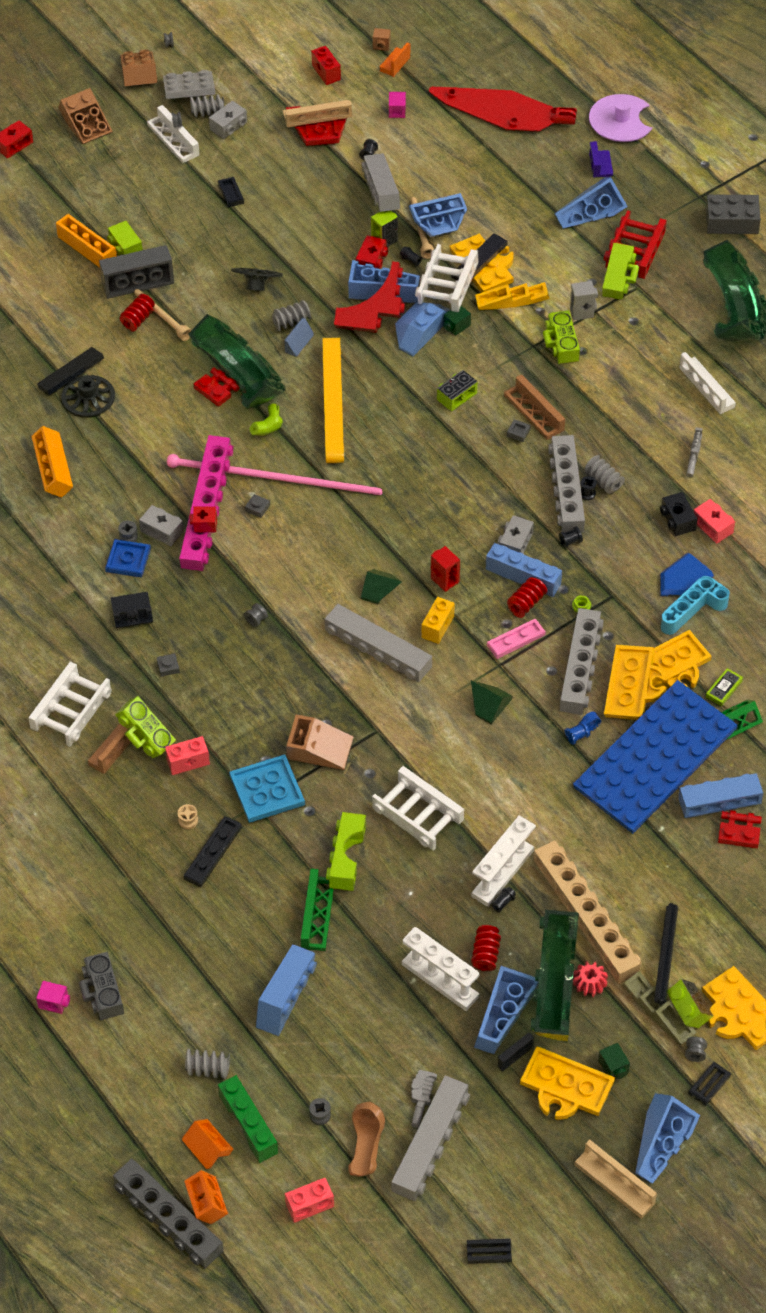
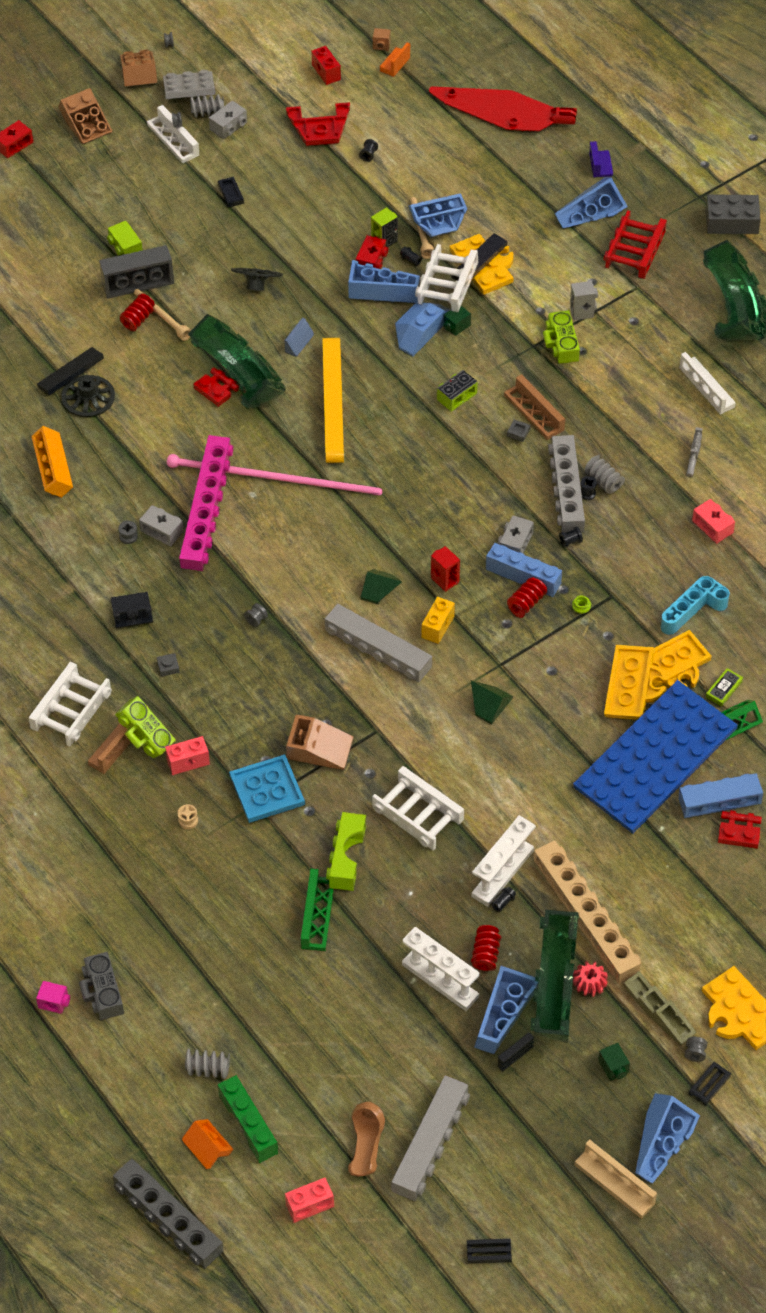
(84, 240): light orange brick -> none
(128, 558): blue tile -> none
(204, 519): red brick -> none
(206, 1197): orange brick -> none
(212, 851): black tile -> none
(257, 506): dark grey plate -> none
(270, 424): lime arm -> none
(284, 989): medium blue wedge -> none
(290, 314): light grey piece -> none
(318, 113): tan fence -> none
(322, 1116): dark grey wheel -> none
(380, 182): light grey brick -> none
(383, 303): red arch -> none
(397, 104): dark pink brick -> none
(421, 1093): light grey piece -> none
(508, 297): yellow slope -> none
(516, 638): bright pink tile -> none
(566, 1084): yellow plate -> none
(580, 661): light grey brick -> none
(583, 728): blue connector -> none
(616, 276): lime piece -> none
(618, 118): lavender piece -> none
(666, 954): black axle -> none
(678, 513): black brick -> none
(682, 575): blue tile -> none
(689, 1003): lime brick -> none

